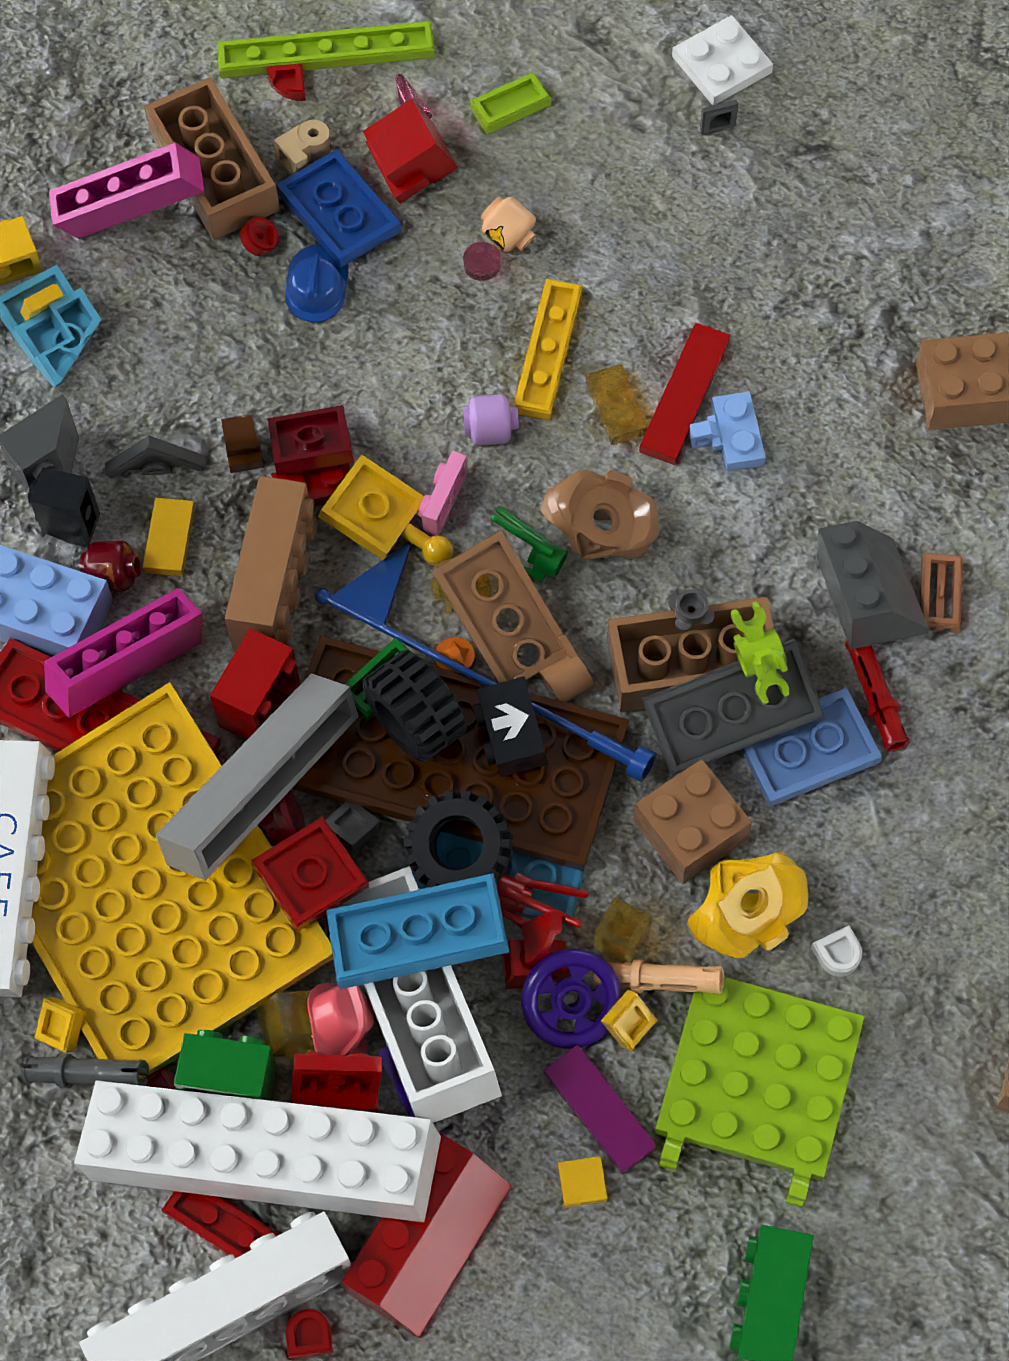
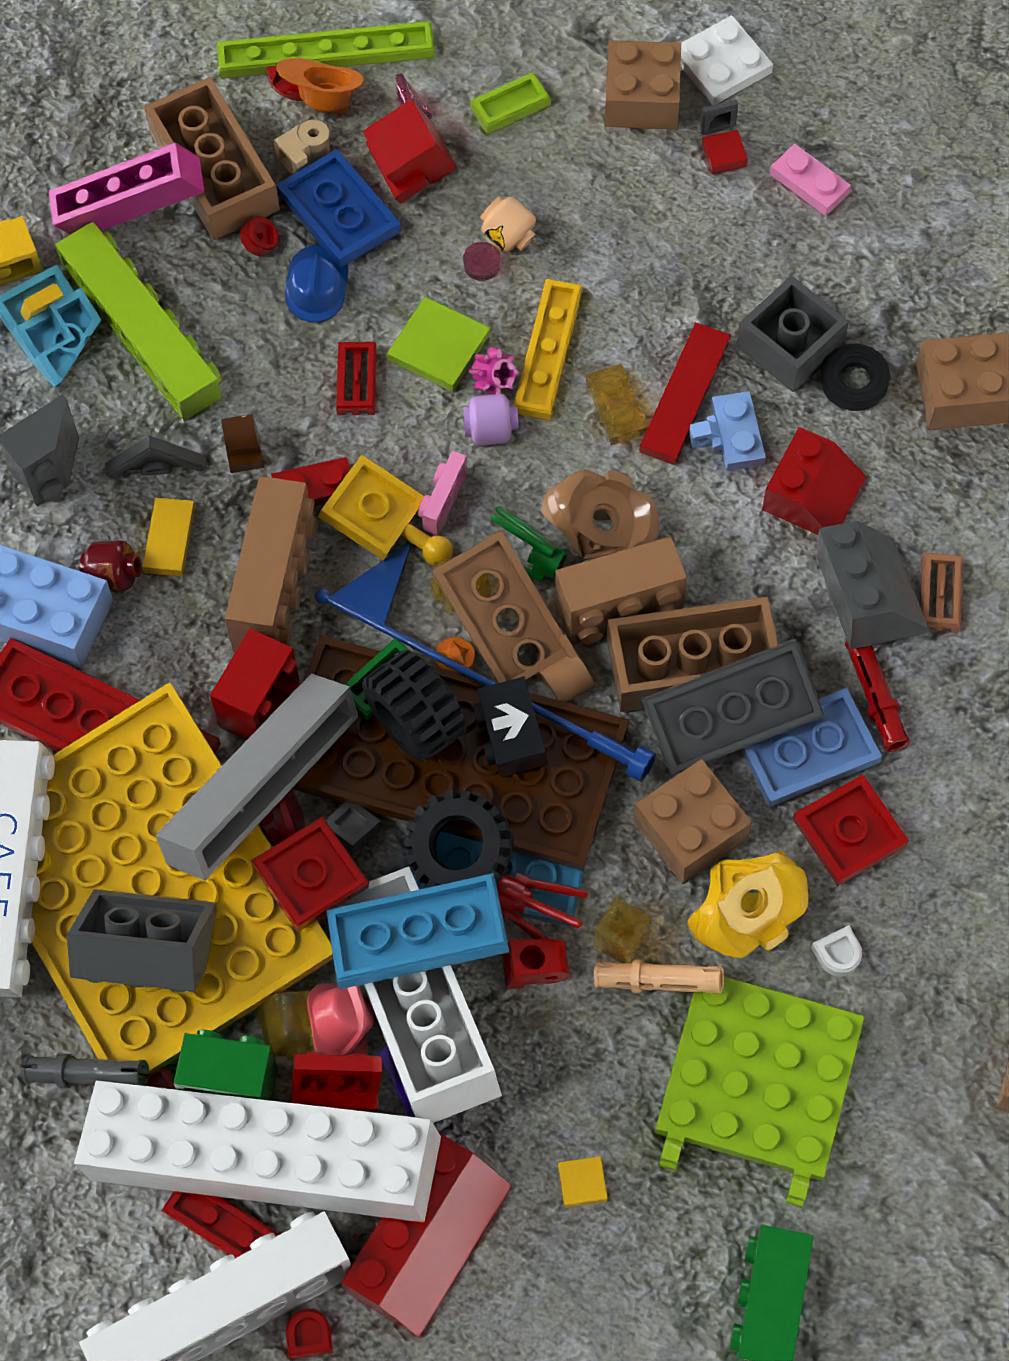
(59, 1024): yellow tile -> none
(64, 506): black brick -> none
(123, 652): dark pink brick -> none
(139, 320): none -> lime brick
(141, 940): none -> dark grey slope
(310, 440): dark red plate -> none
(321, 85): none -> orange piece
(356, 405): none -> red tile
(438, 344): none -> lime tile
(494, 371): none -> dark pink gear
(539, 936): red tile -> none
(539, 981): dark purple plate -> none
(600, 1109): magenta tile -> none
(618, 586): none -> medium nougat brick
(629, 1020): yellow tile -> none
(643, 84): none -> medium nougat brick
(691, 598): flat silver plate -> none
(724, 151): none -> red tile
(760, 652): lime pin -> none
(791, 333): none -> dark grey brick
(810, 179): none -> bright pink plate
(813, 483): none -> red slope
(848, 397): none -> black tyre
(850, 830): none -> red plate

